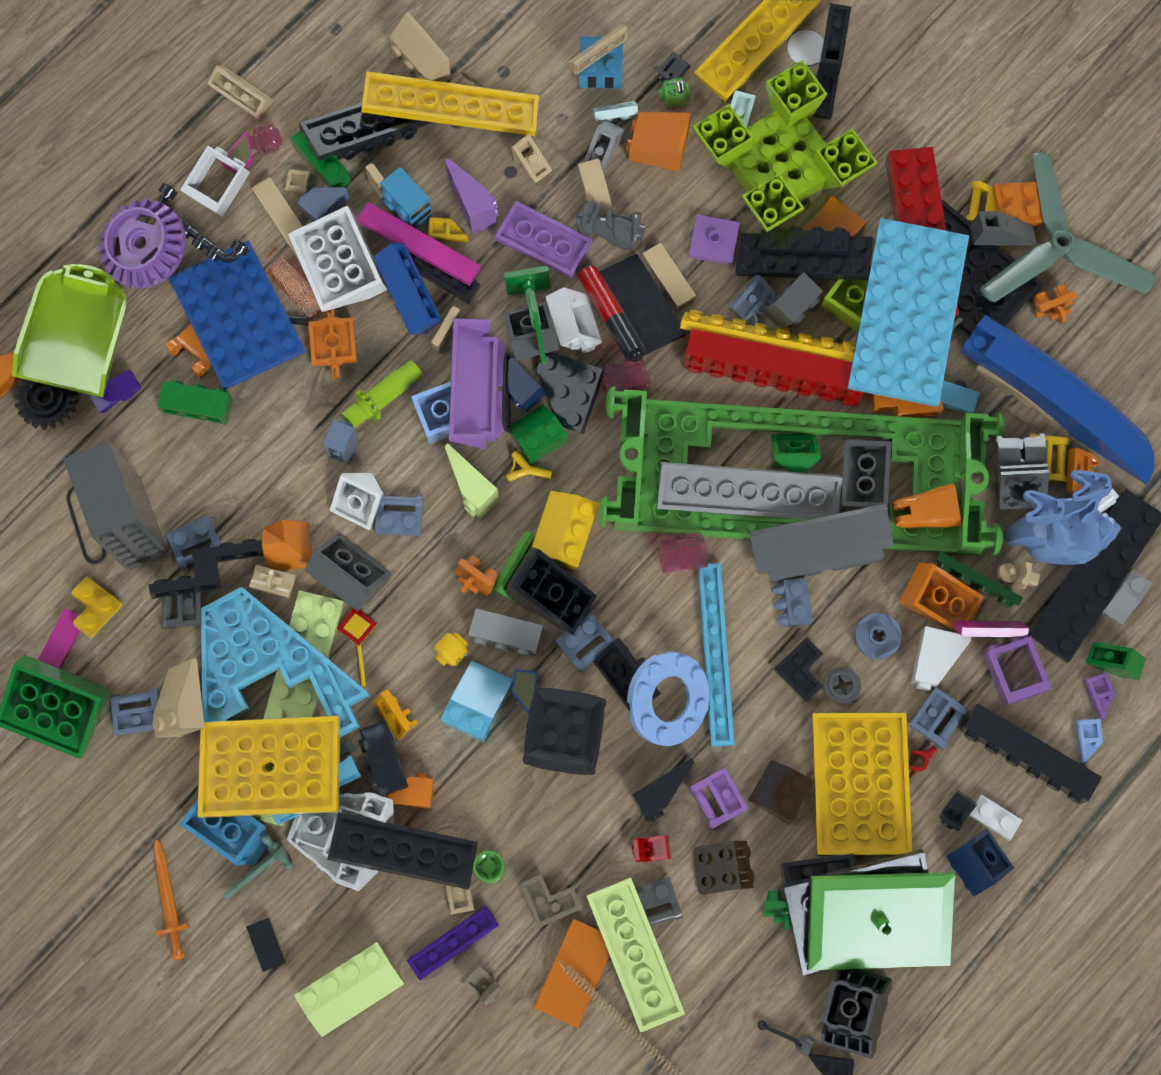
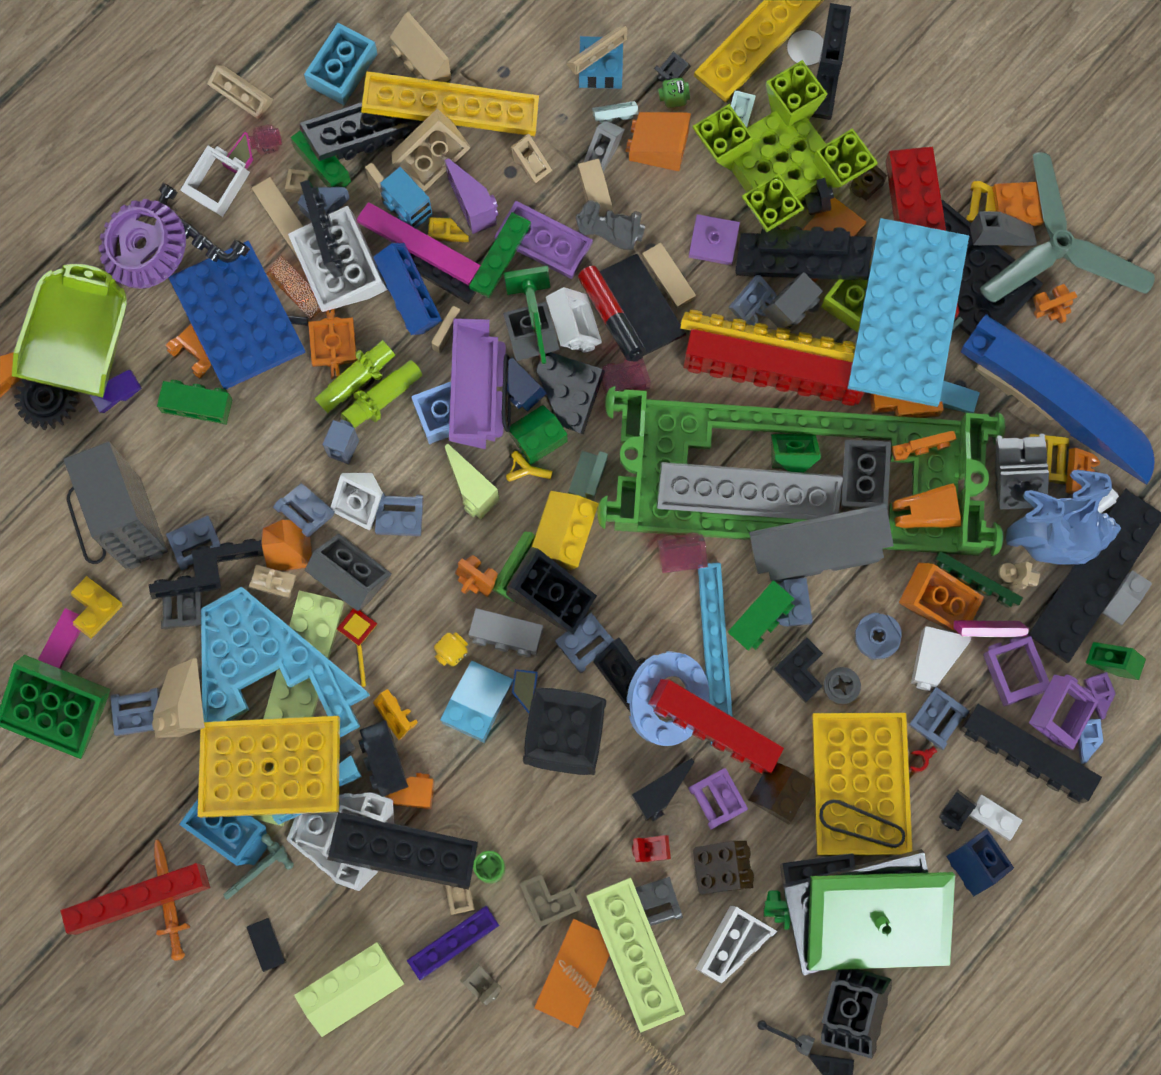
(135, 899): none -> red brick
(308, 506): none -> sand blue plate
(321, 224): none -> black plate
(341, 64): none -> medium azure brick
(355, 376): none -> lime gear
(427, 148): none -> tan slope
(500, 255): none -> green plate
(588, 474): none -> sand green panel
(716, 726): none -> red brick
(732, 944): none -> white wedge
(762, 616): none -> green brick
(820, 200): none -> black bracket
(857, 835): none -> black piece
(866, 189): none -> dark brown brick
(922, 445): none -> orange hinge
(1077, 718): none -> medium lavender window

